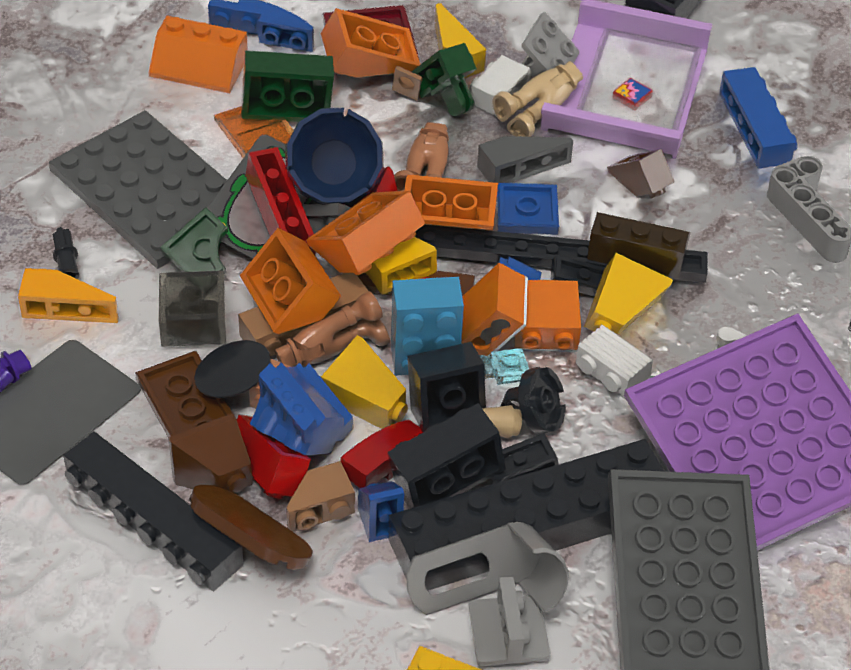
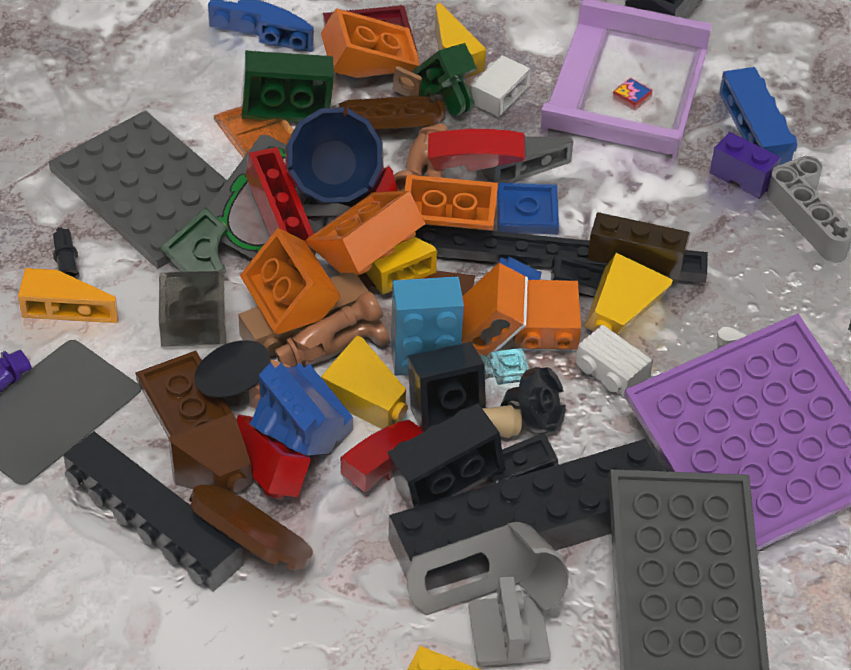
(198, 54): orange slope -> none
(321, 497): medium nougat slope -> none
(376, 505): blue slope -> none
(397, 111): none -> reddish brown tile
(475, 148): none -> red slope
(547, 46): light grey bracket -> none
(549, 87): tan piece -> none
(643, 173): reddish brown slope -> none
(743, 163): none -> dark purple brick

